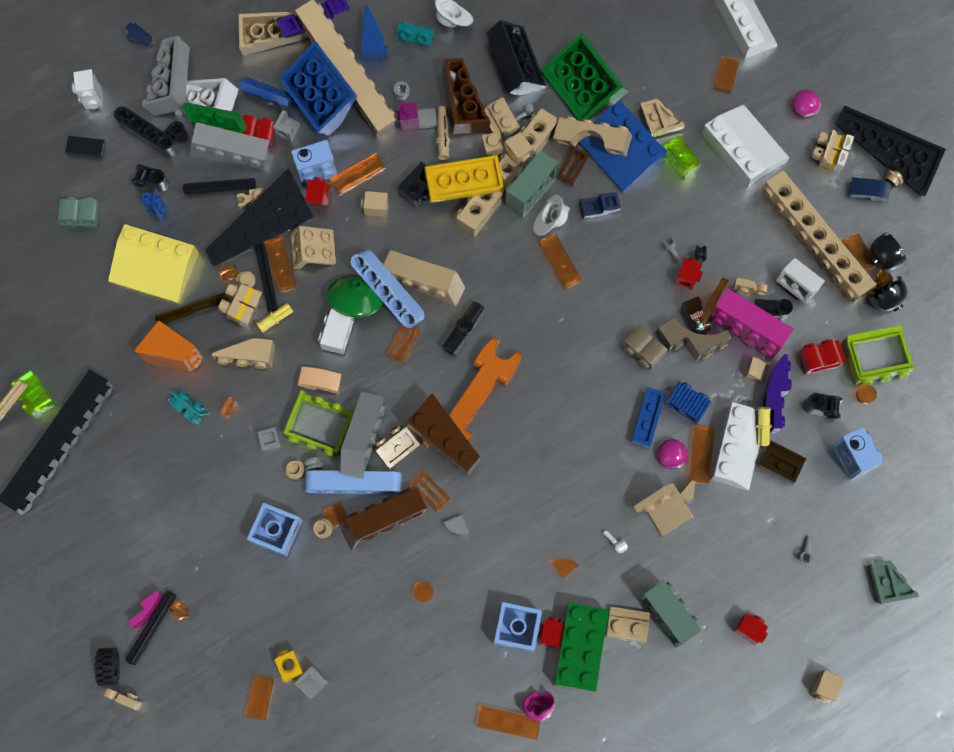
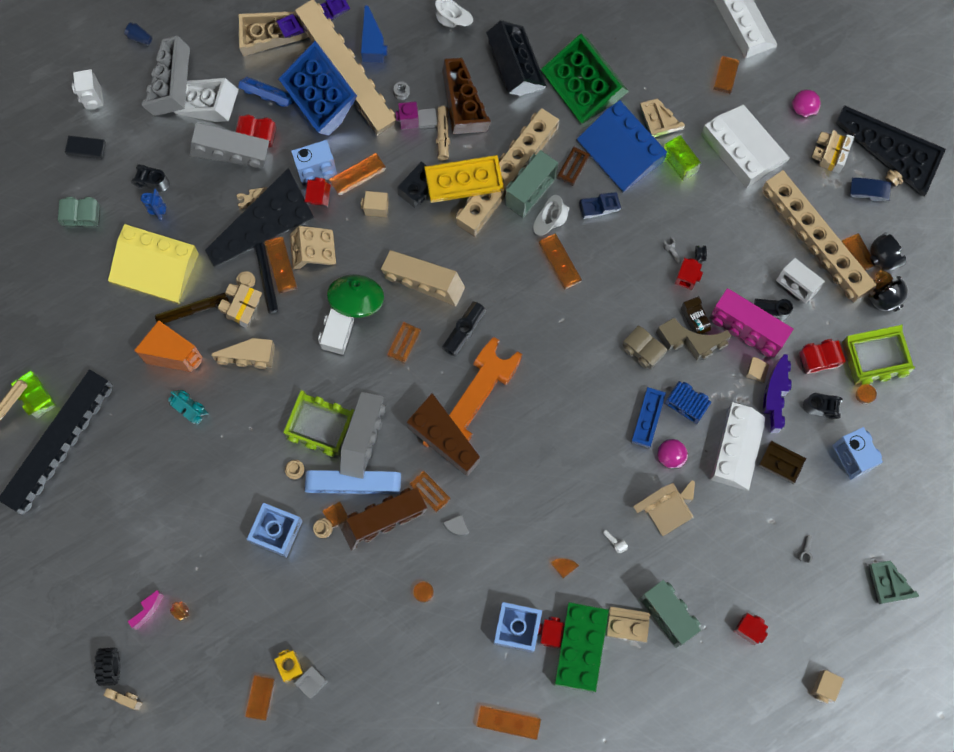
(147, 130): black beam -> none
(150, 628): black axle -> none
(214, 117): green wing -> none
(219, 186): black axle -> none
(228, 408): clear orange tile -> none
(229, 272): clear orange tile -> none
(268, 439): light grey tile -> none
(274, 318): light yellow axle -> none
(286, 127): light grey panel -> none
(313, 464): light grey bush -> none
(319, 378): light nougat slope -> none
(378, 283): light blue beam -> none
(395, 445): tan bracket -> none
(415, 34): teal hinge -> none
(492, 144): tan brick -> none
(501, 118): tan plate -> none
(519, 149): tan brick -> none
(529, 111): light grey hand -> none
(539, 706): dark pink hair -> none
(571, 131): tan arch -> none
(701, 454): clear orange tile -> none
(713, 301): clear orange tile -> none
(746, 287): tan plate -> none
(764, 426): light yellow axle -> none

